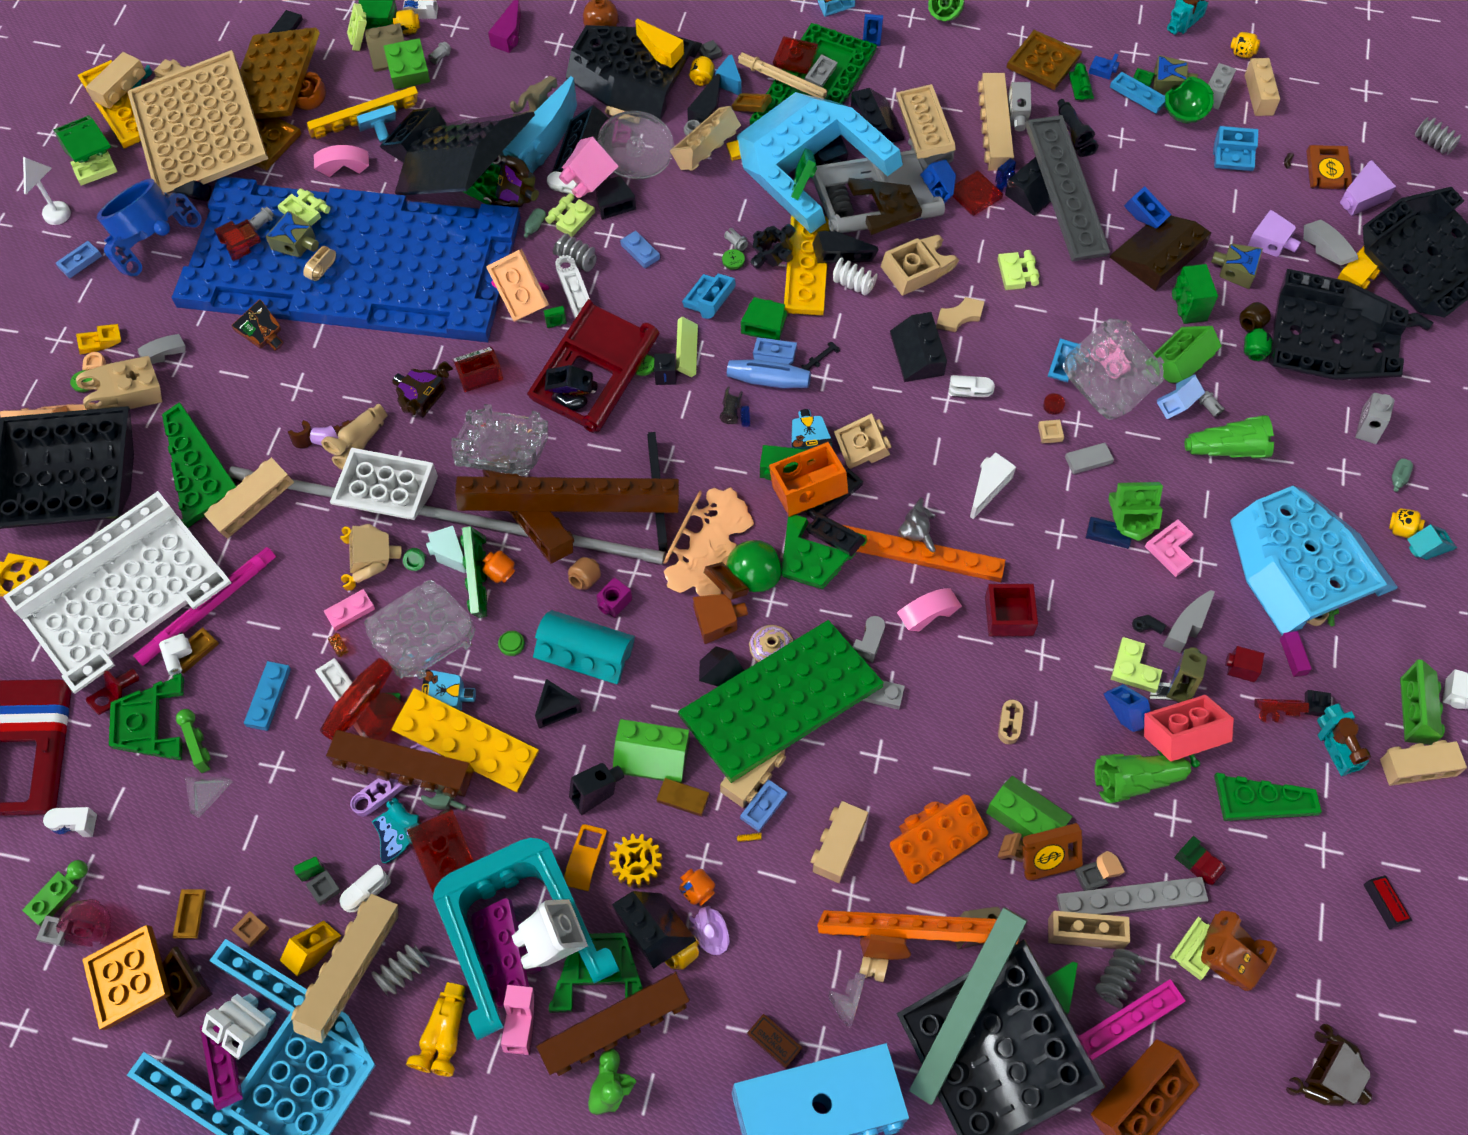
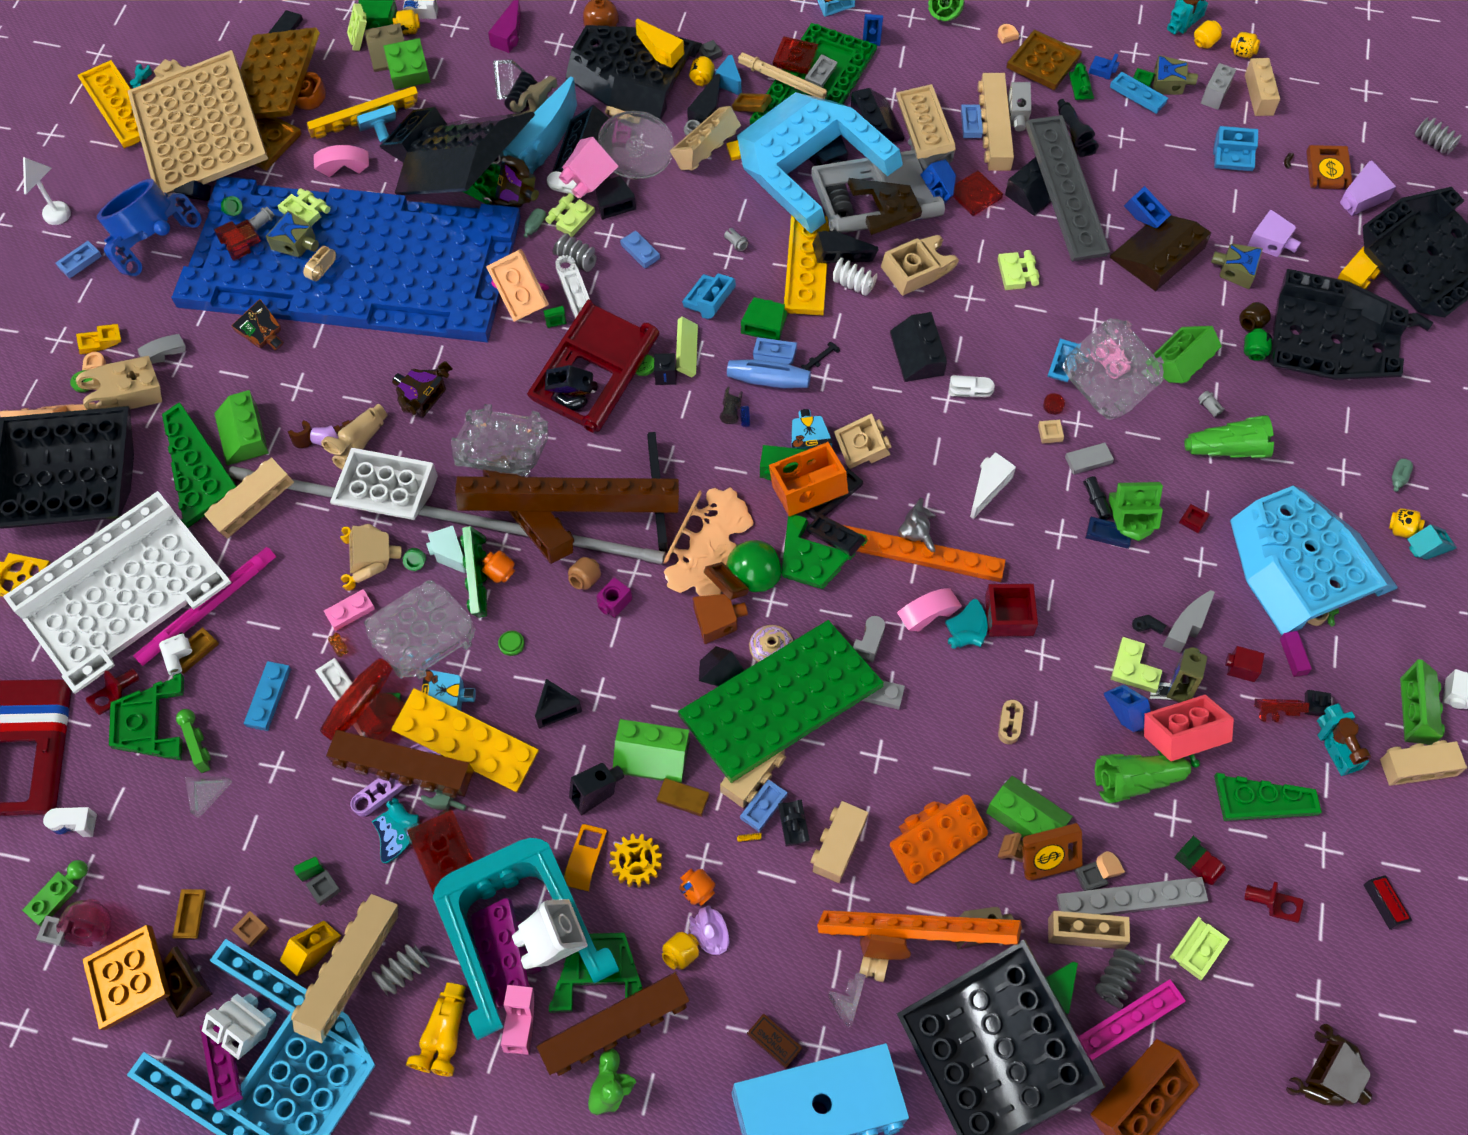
(82, 139): green slope -> none
(94, 169): yellowish green plate -> none
(115, 80): tan brick -> none
(231, 206): none -> green tile
(240, 428): none -> bright green slope
(370, 883): white arm -> none
(440, 52): light grey pin -> none
(478, 369): clear red slope -> none
(505, 74): none -> clear slope
(520, 86): none -> black piece
(582, 646): teal brick -> none
(653, 925): black slope -> none
(733, 259): bright green piece -> none
(782, 250): black piece -> none
(793, 823): none -> black hips
(805, 168): green wing -> none
(967, 311): tan tile -> none
(968, 626): none -> teal arm
(968, 1005): sand green tile -> none
(971, 121): none -> medium blue plate
(1004, 173): clear blue plate -> none
(1007, 33): none -> light nougat tile
(1097, 498): none -> black pin
(1167, 548): bright pink plate -> none
(1182, 398): medium blue slope -> none
(1189, 101): green cylinder -> none
(1194, 294): green brick -> none
(1194, 518): none -> dark red tile
(1207, 34): none -> yellow head
(1234, 953): dark orange piece -> none
(1274, 901): none -> dark red bracket
(1329, 242): light grey slope -> none
(1377, 409): light grey torso -> none

